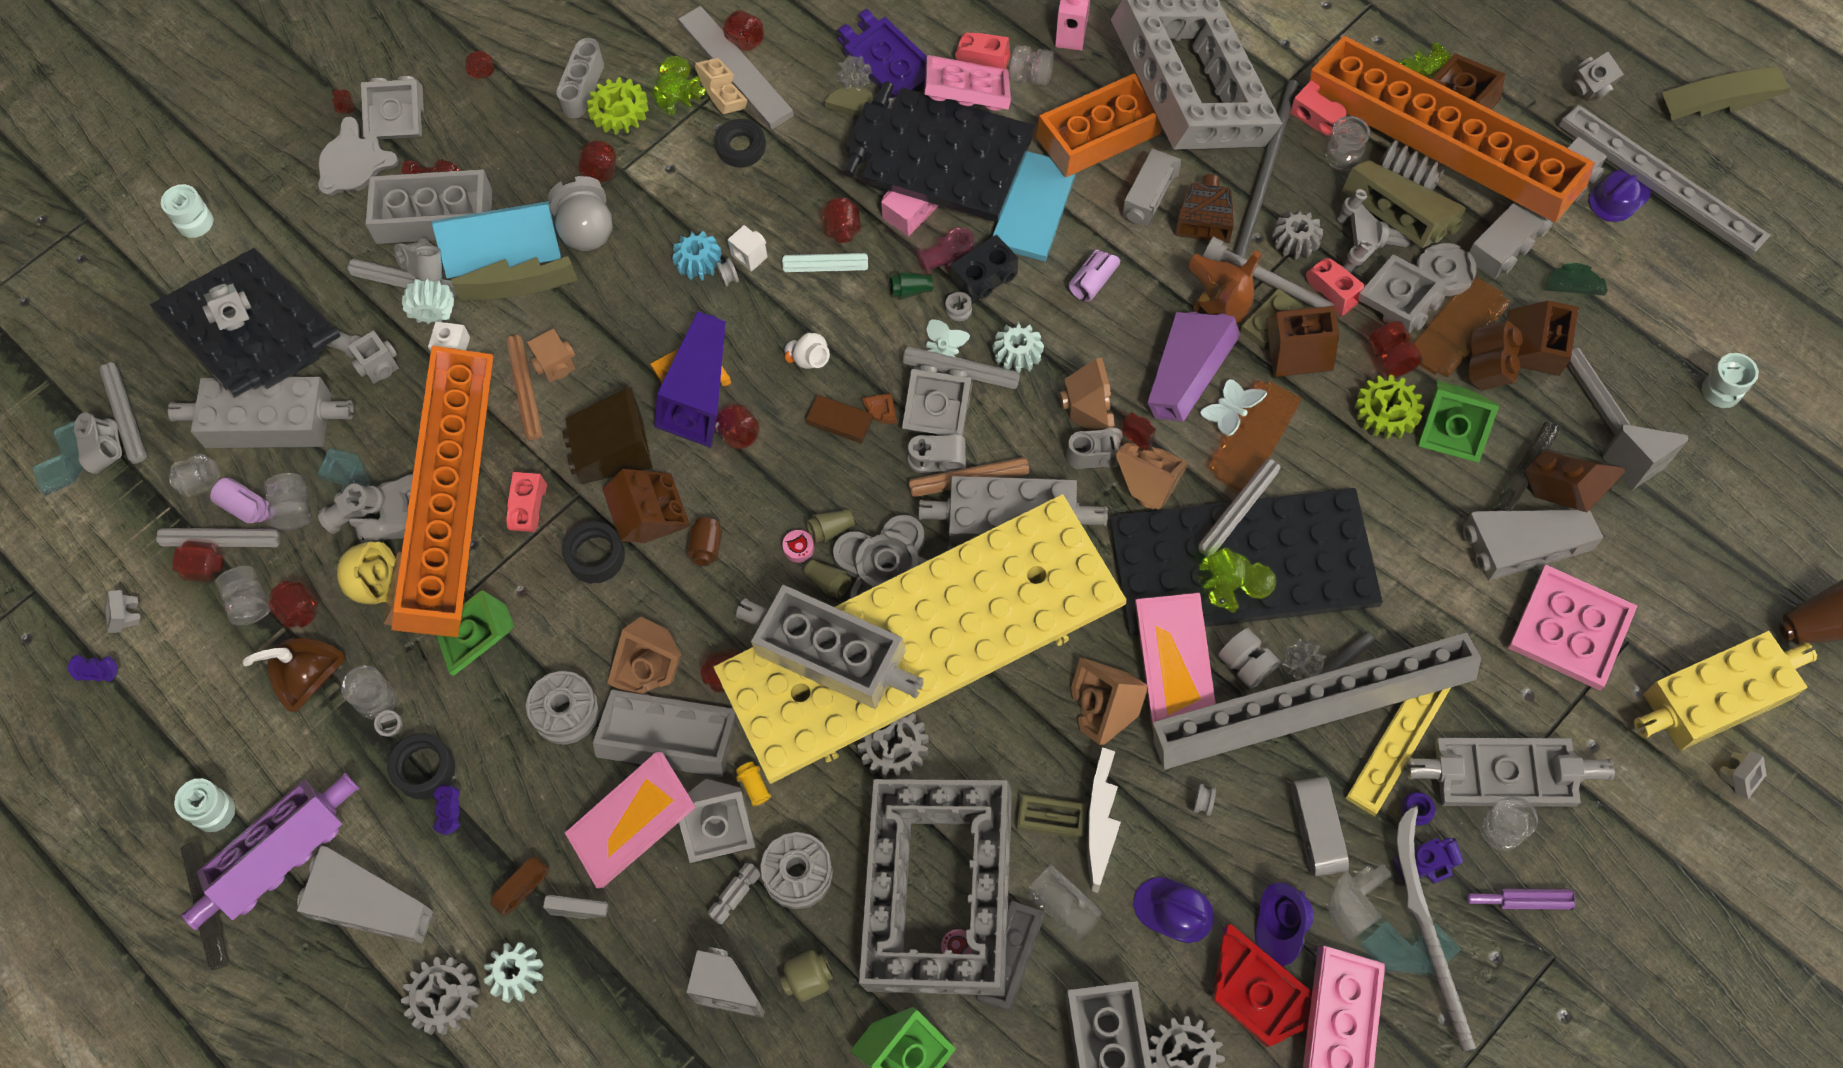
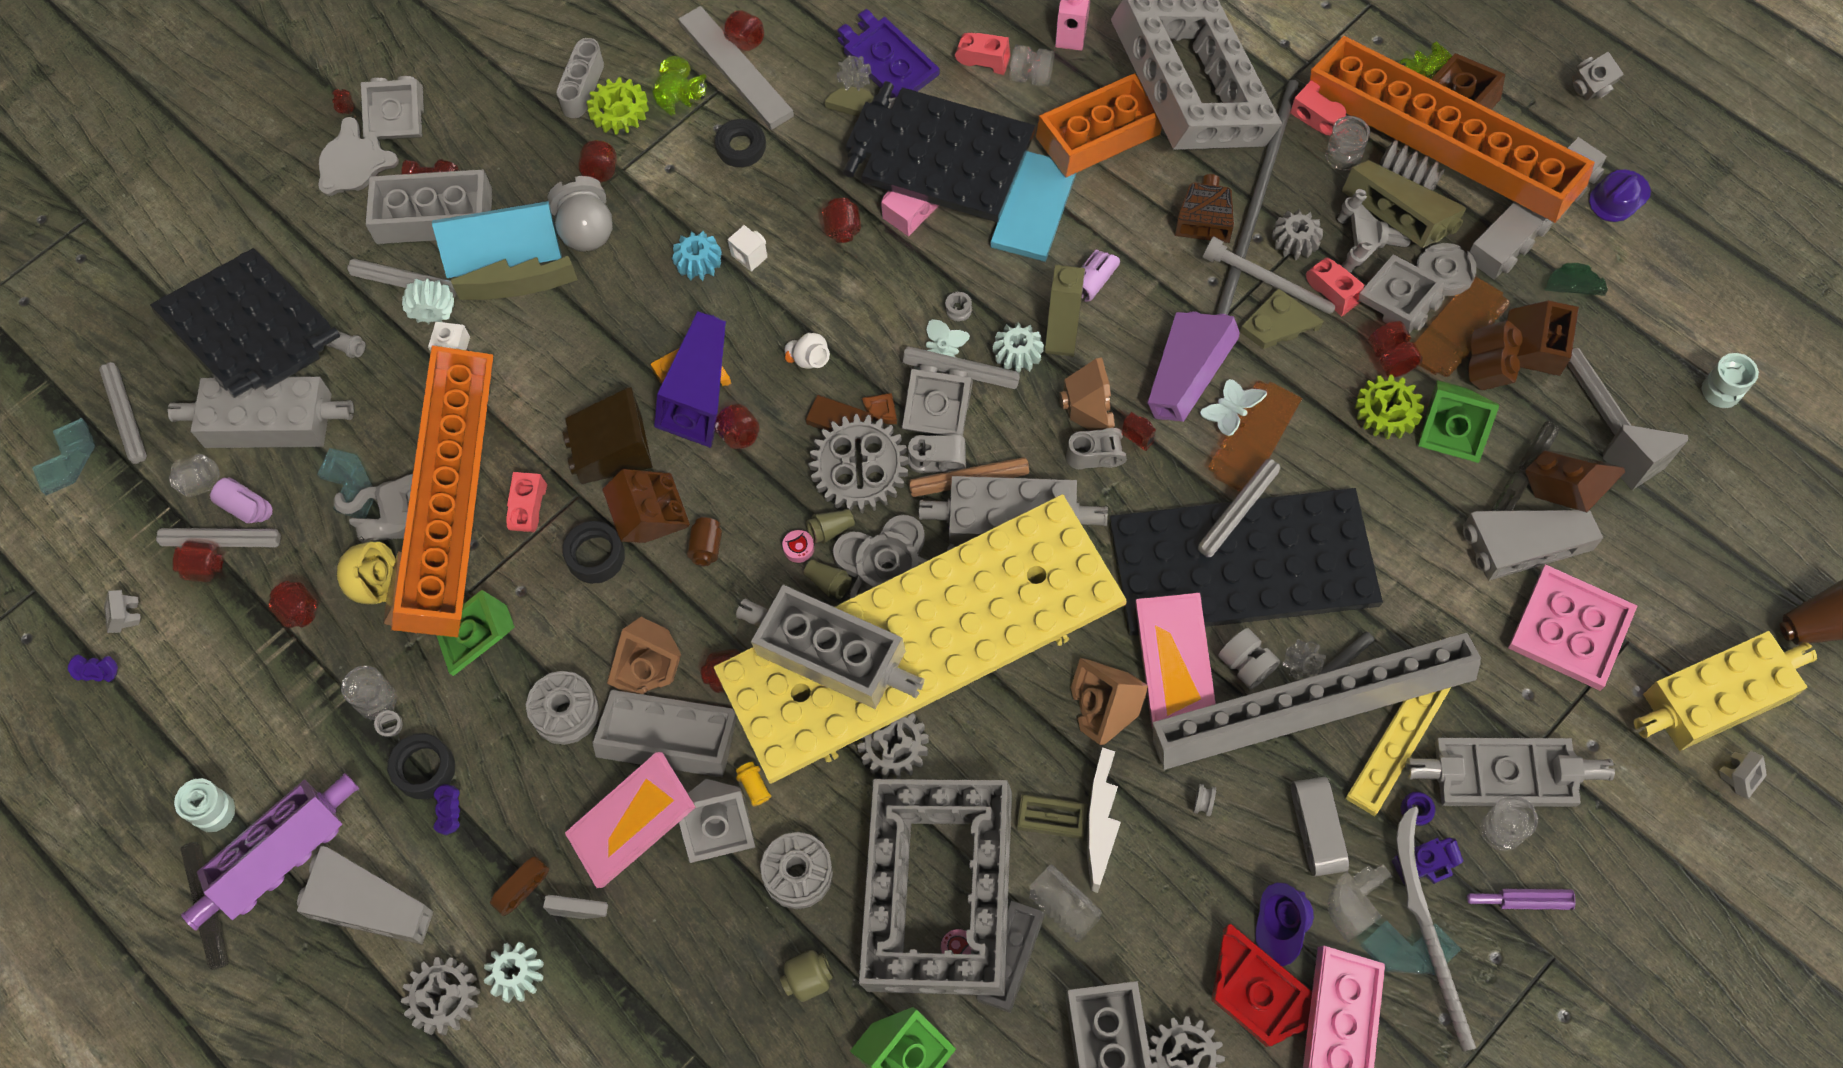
(96, 442): light grey piece -> none
(187, 211): light aqua wheel -> none
(224, 296): light grey brick -> none
(242, 595): clear wheel -> none
(287, 501): clear wheel -> none
(299, 669): reddish brown hat -> none
(353, 503): light grey connector -> none
(373, 357): light grey brick -> none
(420, 259): light grey piece -> none
(479, 65): clear red tile -> none
(524, 387): medium nougat axle -> none
(551, 356): medium nougat brick -> none
(718, 84): tan slope -> none
(720, 984): light grey slope -> none
(727, 272): light grey bush -> none
(734, 893): light grey axle -> none
(825, 262): light aqua axle -> none
(832, 465): none -> light grey gear
(909, 284): dark green cone -> none
(947, 251): clear pink connector -> none
(967, 83): bright pink plate -> none
(980, 265): black brick -> none
(1064, 310): none -> olive slope
(1150, 187): light grey window -> none
(1150, 473): medium nougat slope -> none
(1173, 910): dark purple piece -> none
(1226, 286): dark orange piece -> none
(1235, 571): clear neon green animal -> none
(1303, 340): reddish brown slope -> none
(1665, 181): light grey tile -> none
(1724, 91): olive slope -> none

